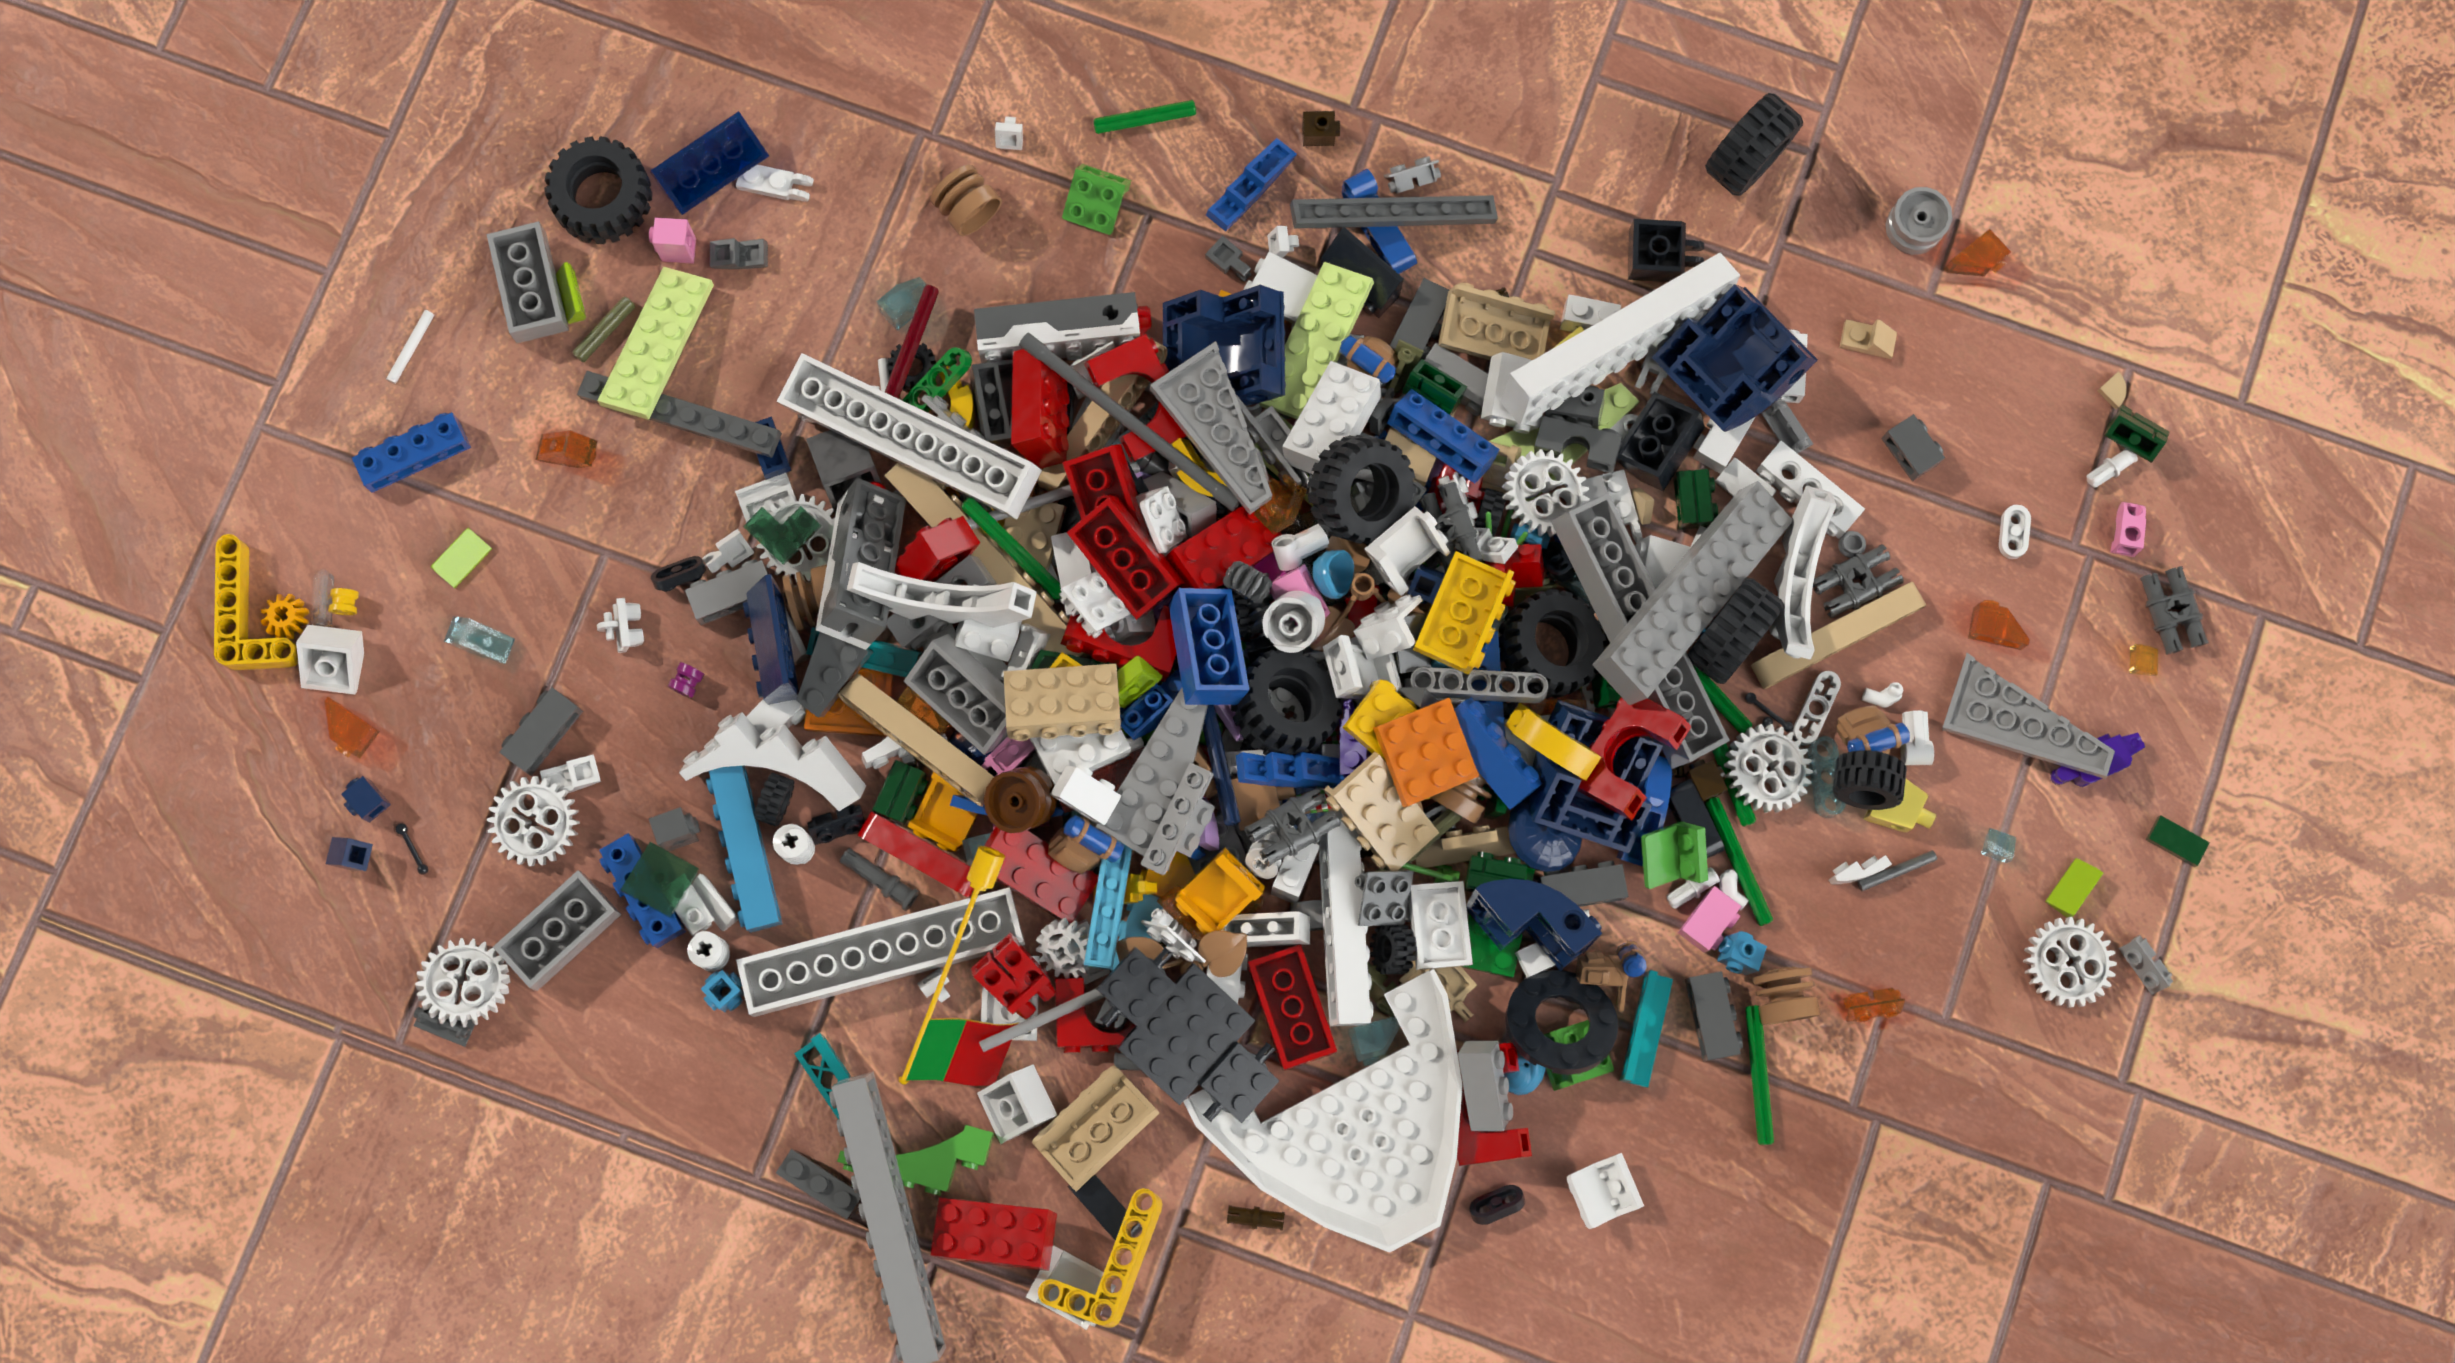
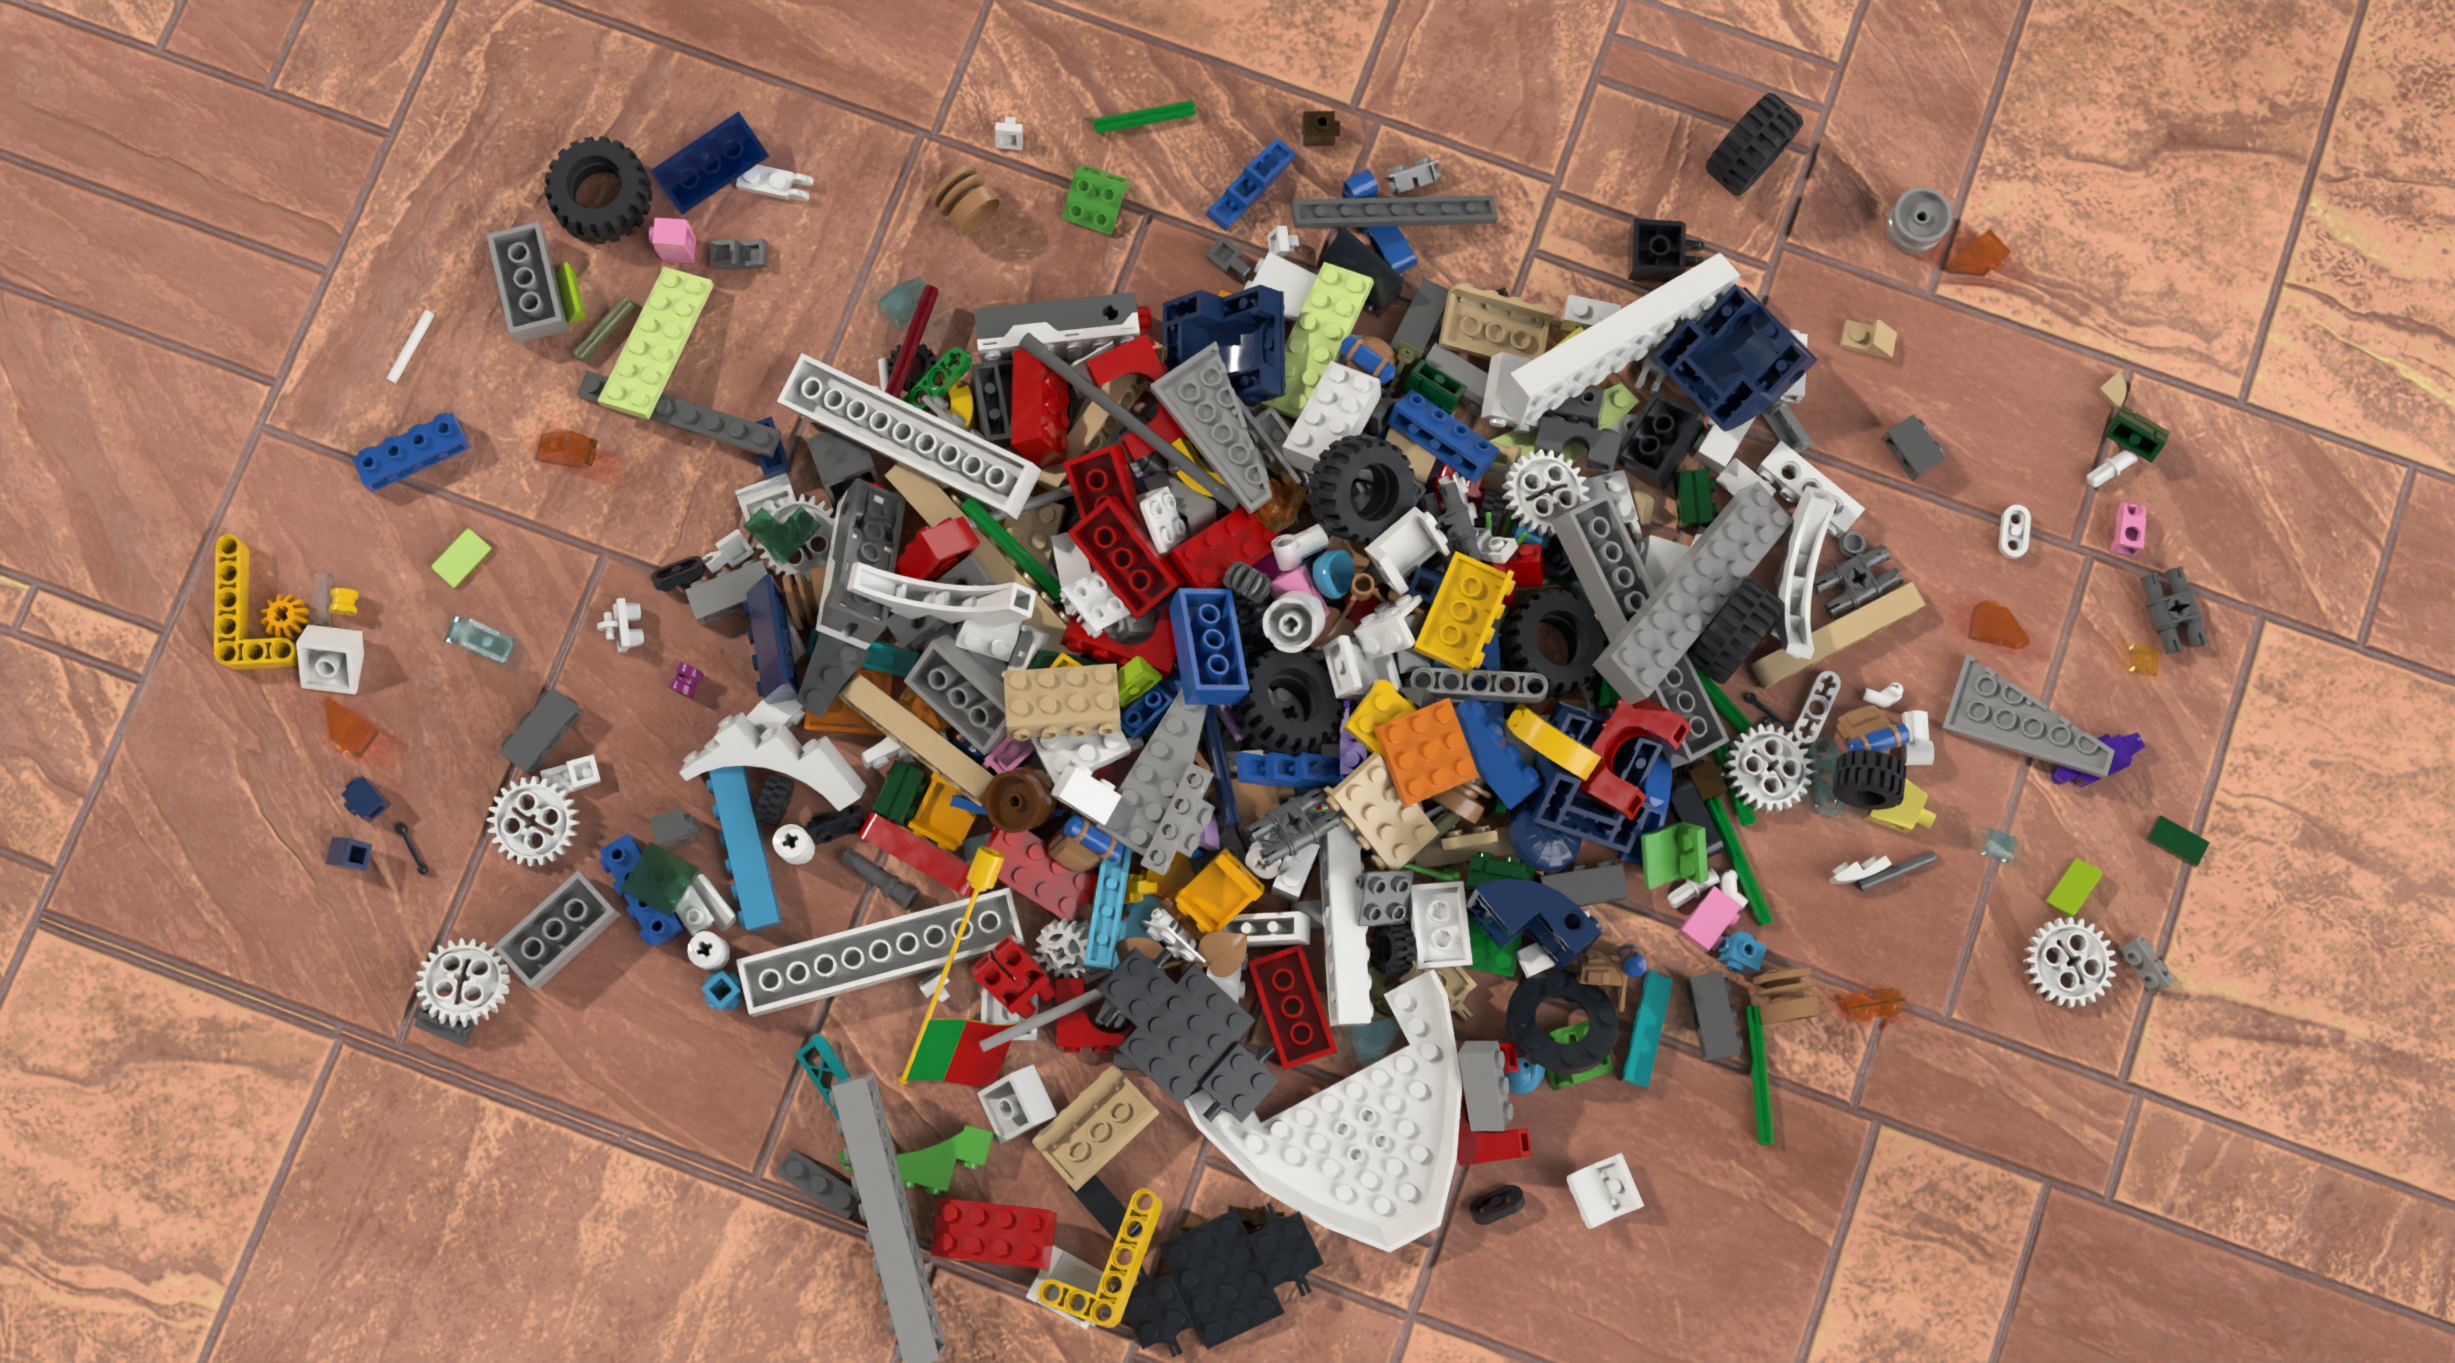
(1222, 1279): none -> black piece

